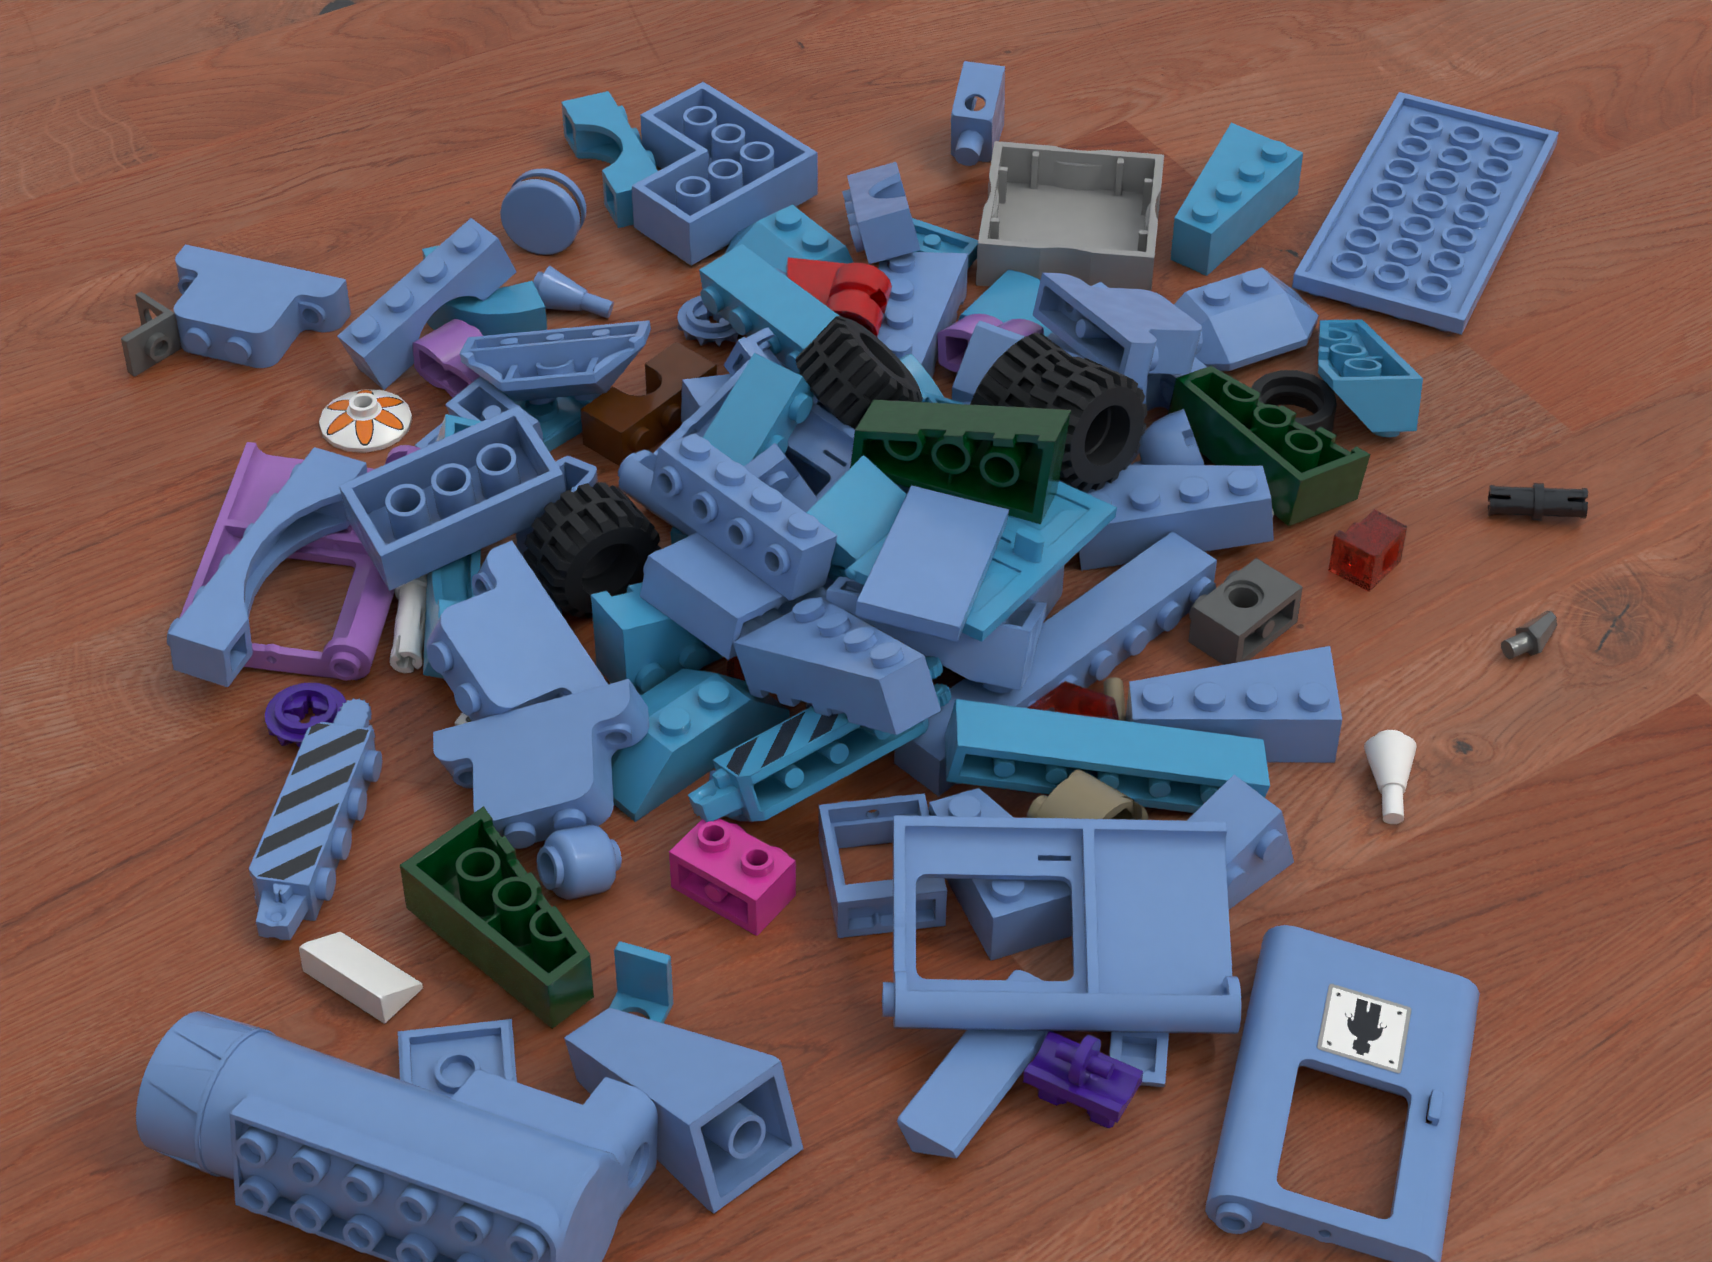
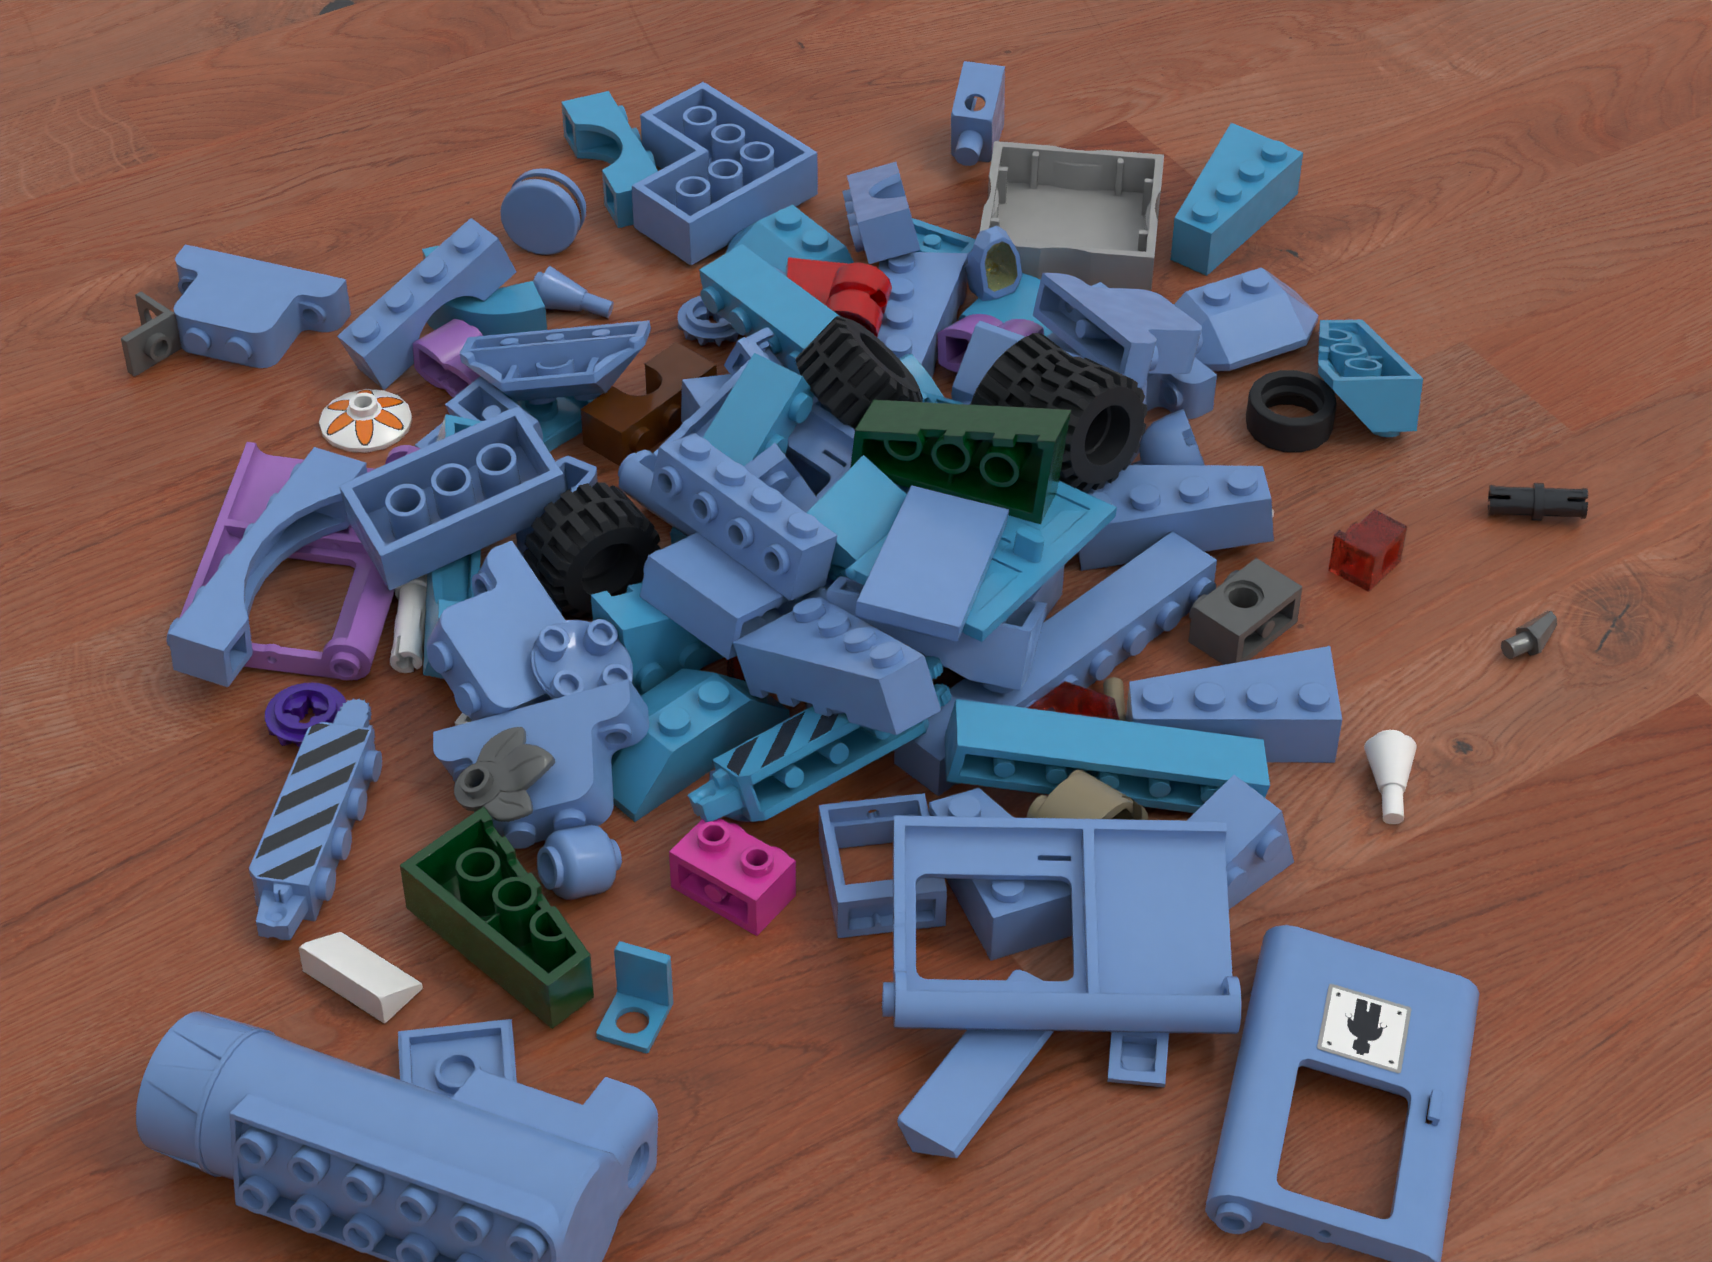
(502, 776): none -> dark grey plate
(579, 657): none -> medium blue dish
(717, 1103): medium blue slope -> none
(993, 265): none -> medium blue rock
(1083, 1077): dark purple hips -> none
(1301, 466): dark green wedge -> none
(1426, 212): medium blue plate -> none

